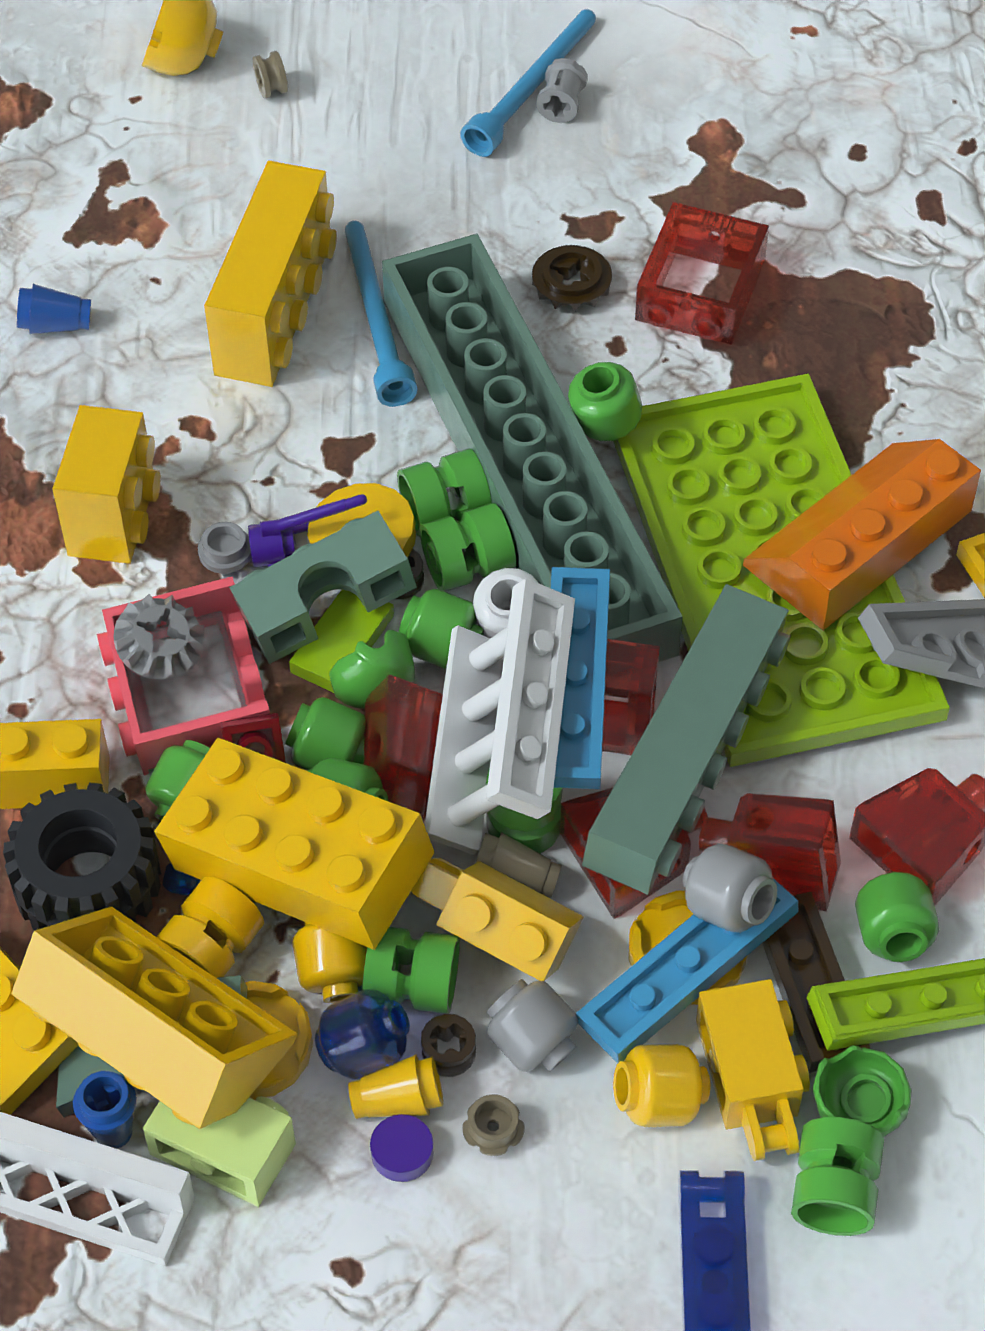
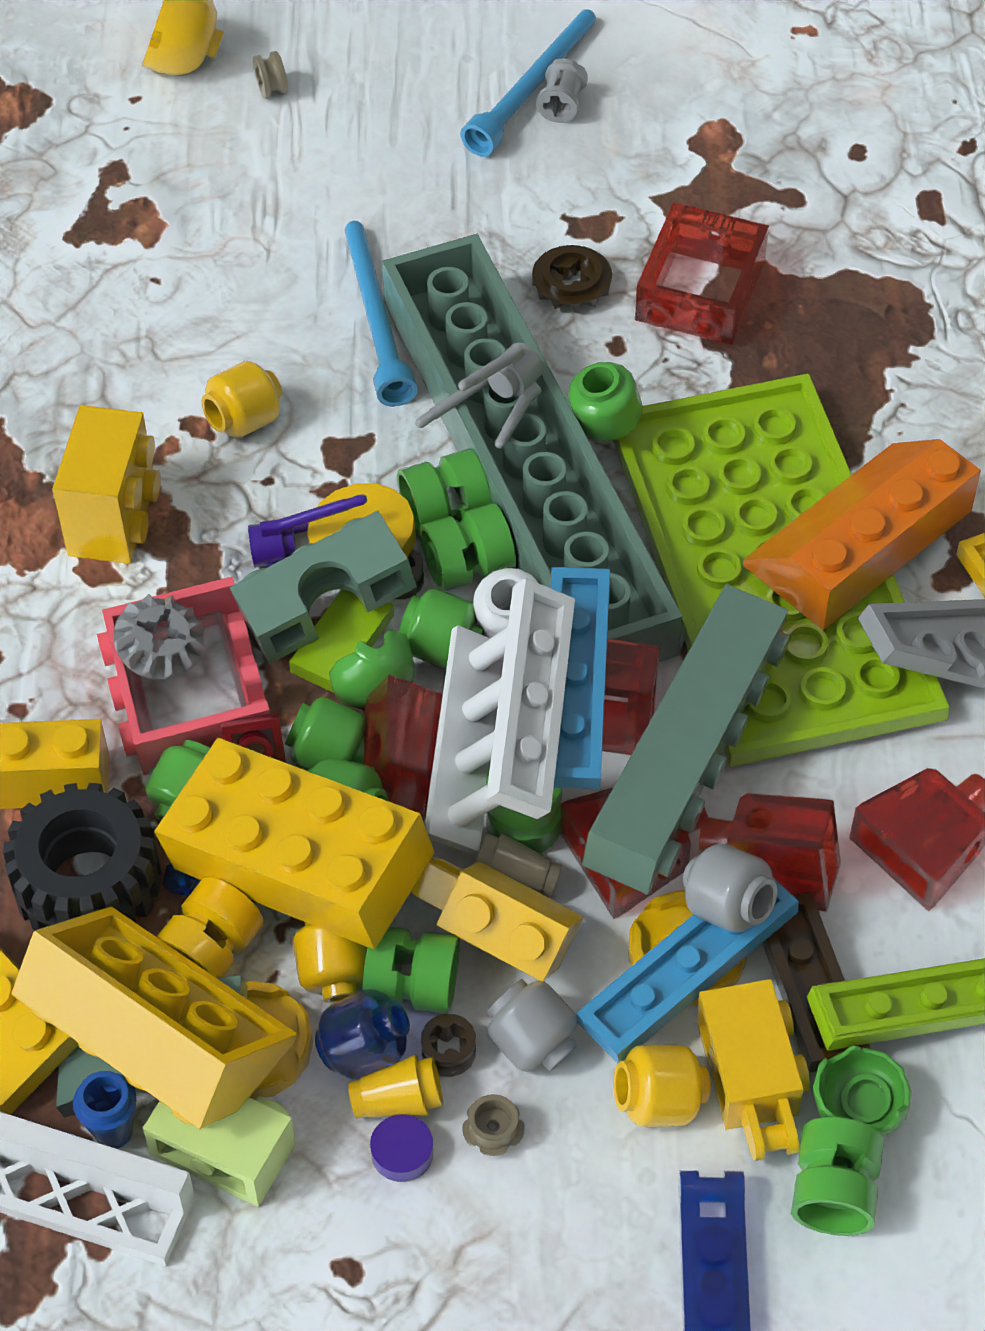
(51, 310): blue cone -> none
(224, 548): light grey plate -> none
(241, 399): none -> yellow head
(270, 274): yellow brick -> none
(508, 376): none -> light grey plant
(897, 916): bright green head -> none

